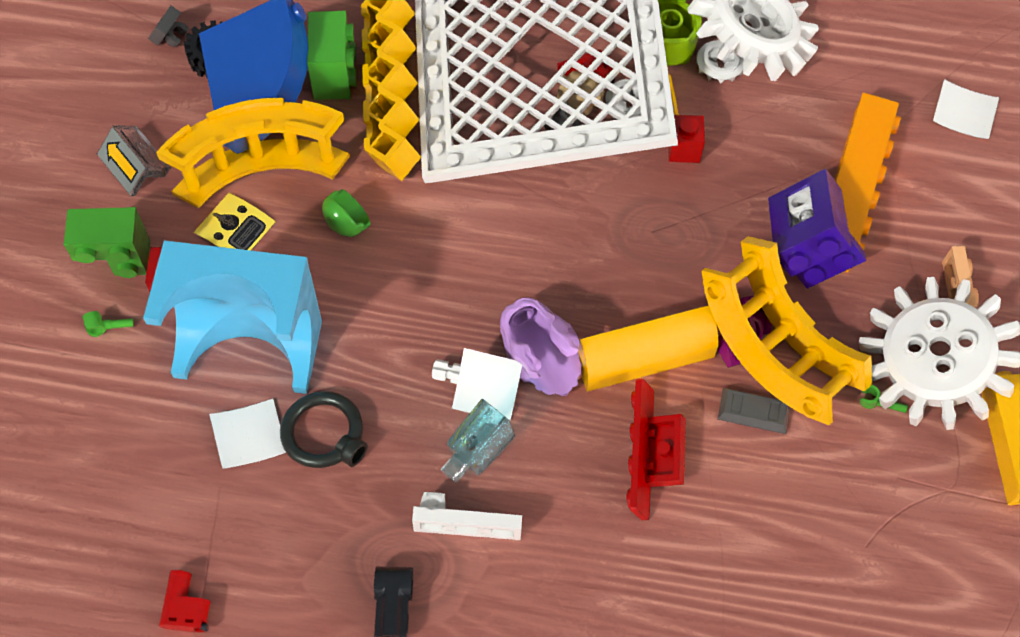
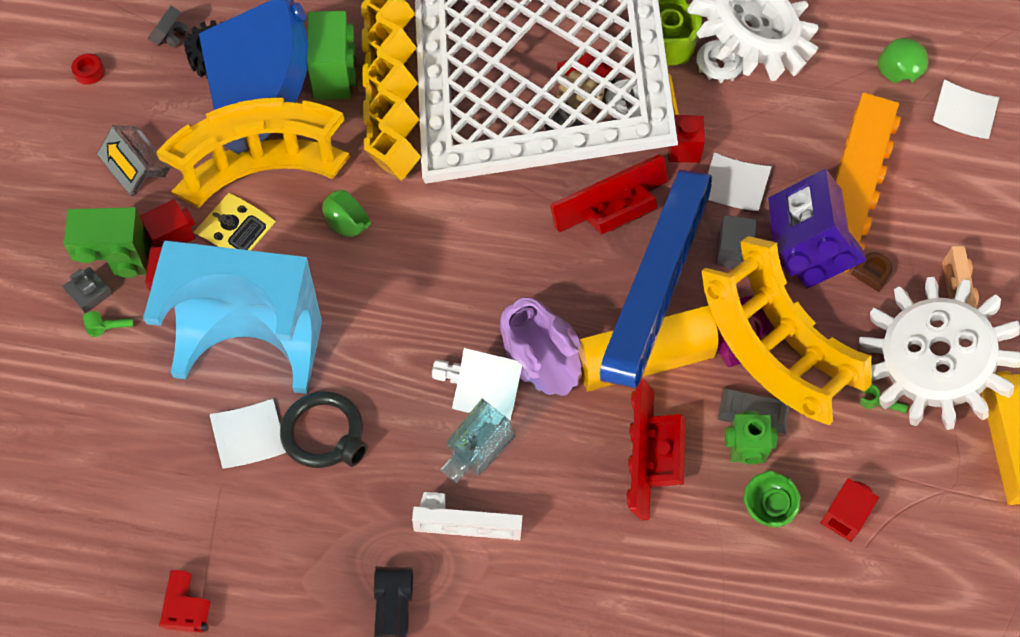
(86, 289): none -> dark grey tile
(87, 69): none -> red tile
(168, 224): none -> red brick
(613, 199): none -> red bracket
(656, 280): none -> blue beam
(731, 234): none -> dark grey brick
(737, 182): none -> white sticker
(750, 438): none -> bright green brick
(772, 499): none -> bright green hair
(850, 509): none -> red brick
(874, 270): none -> reddish brown tile
(903, 60): none -> bright green hair

